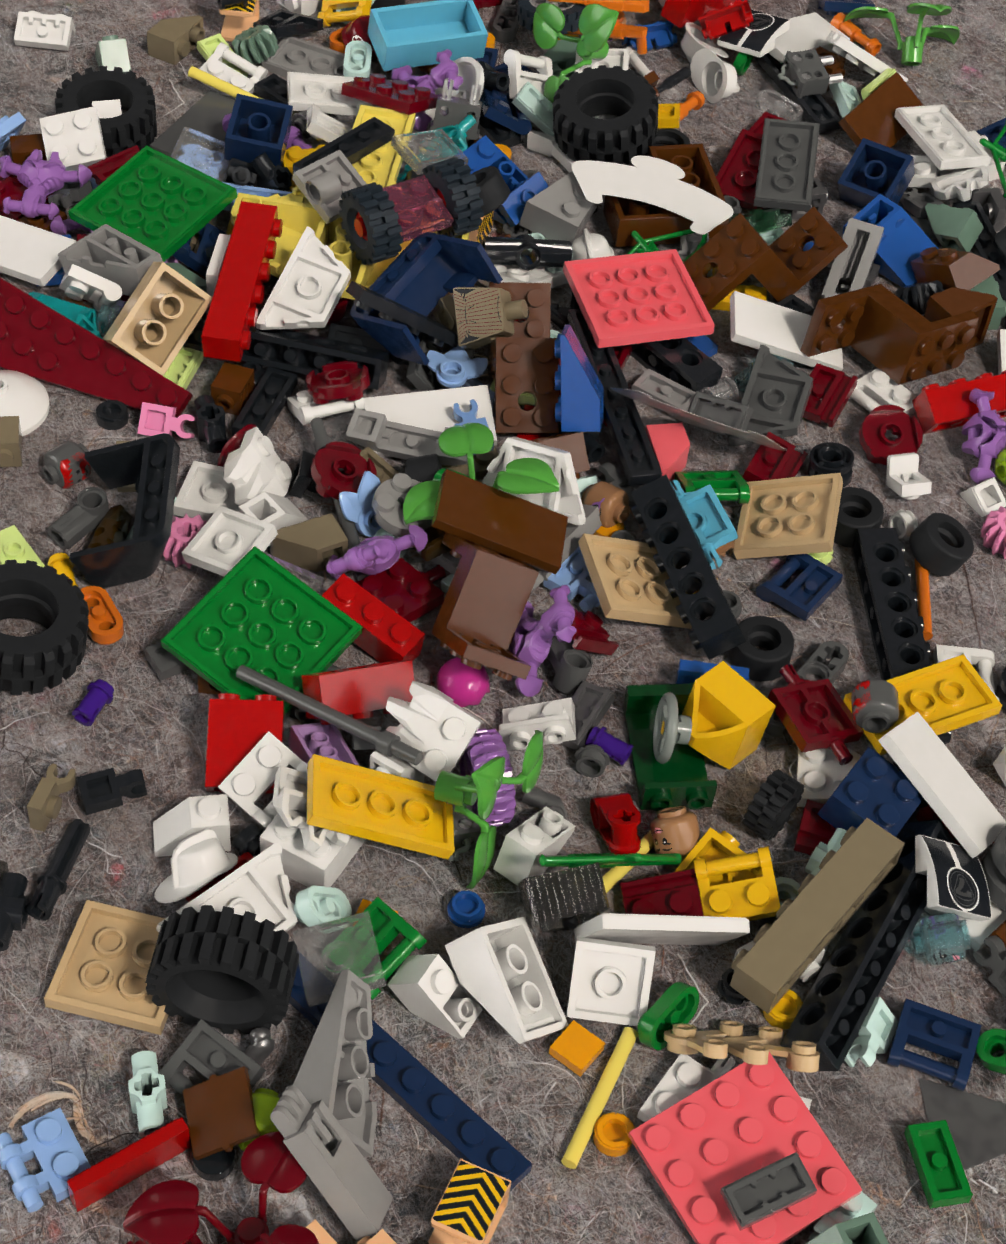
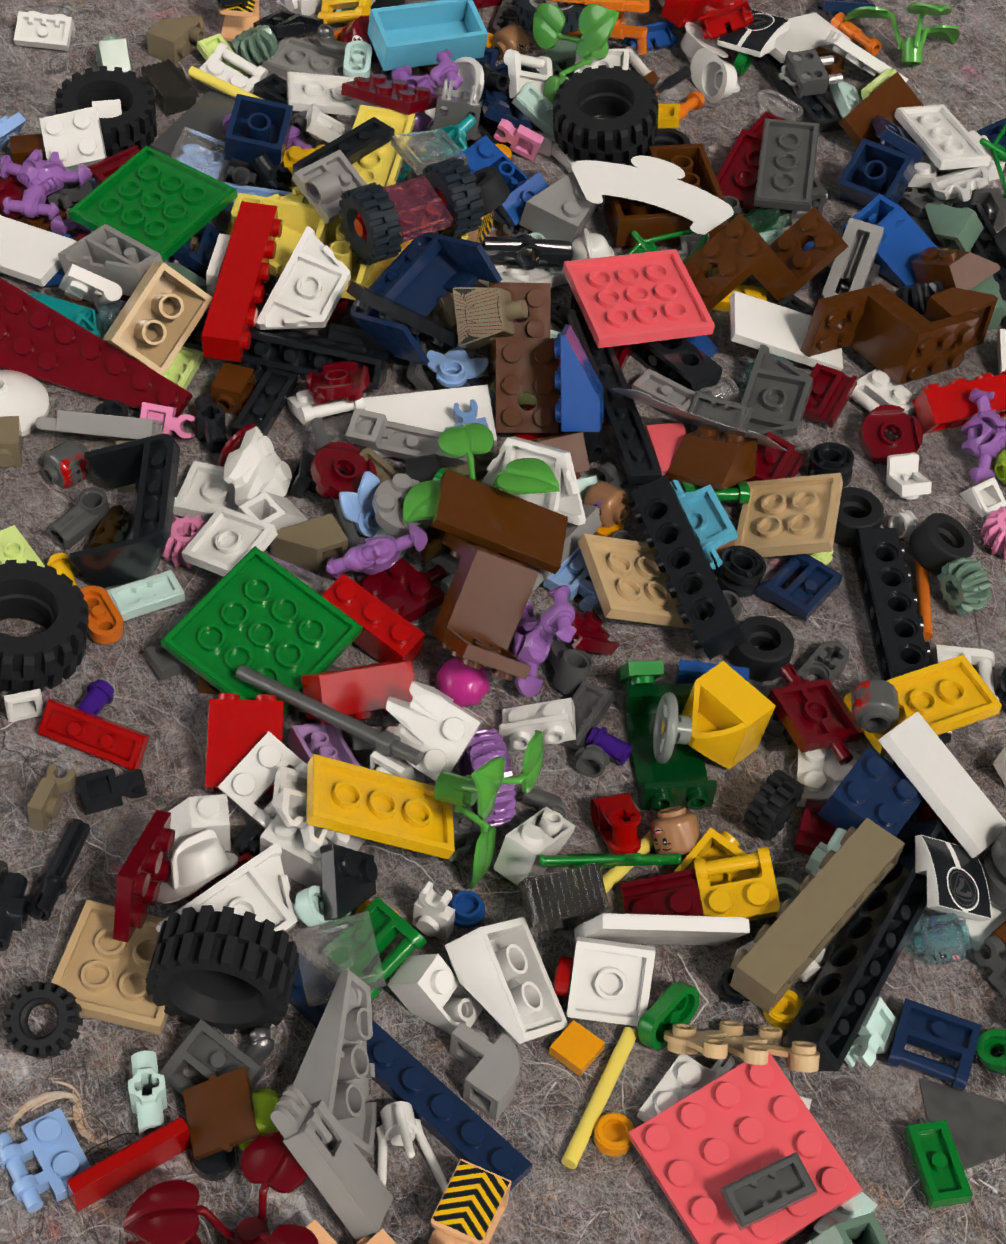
(19, 1012): none -> black tyre
(23, 705): none -> white slope
(93, 734): none -> red tile
(101, 425): none -> light grey hinge
(142, 875): none -> dark red plate
(147, 595): none -> light aqua plate
(170, 86): none -> clear smoke brick
(329, 42): none -> flat silver arm
(346, 879): none -> black wing
(401, 1129): none -> white plant
(433, 914): none -> white plate
(494, 1067): none -> light grey brick
(510, 38): none -> medium nougat head
(522, 140): none -> bright pink plate
(563, 976): none -> red tile
(640, 672): none -> green plate
(714, 458): none -> reddish brown slope
(740, 570): none -> black wheel
(894, 136): none -> dark blue plate
(964, 585): none -> sand green gear

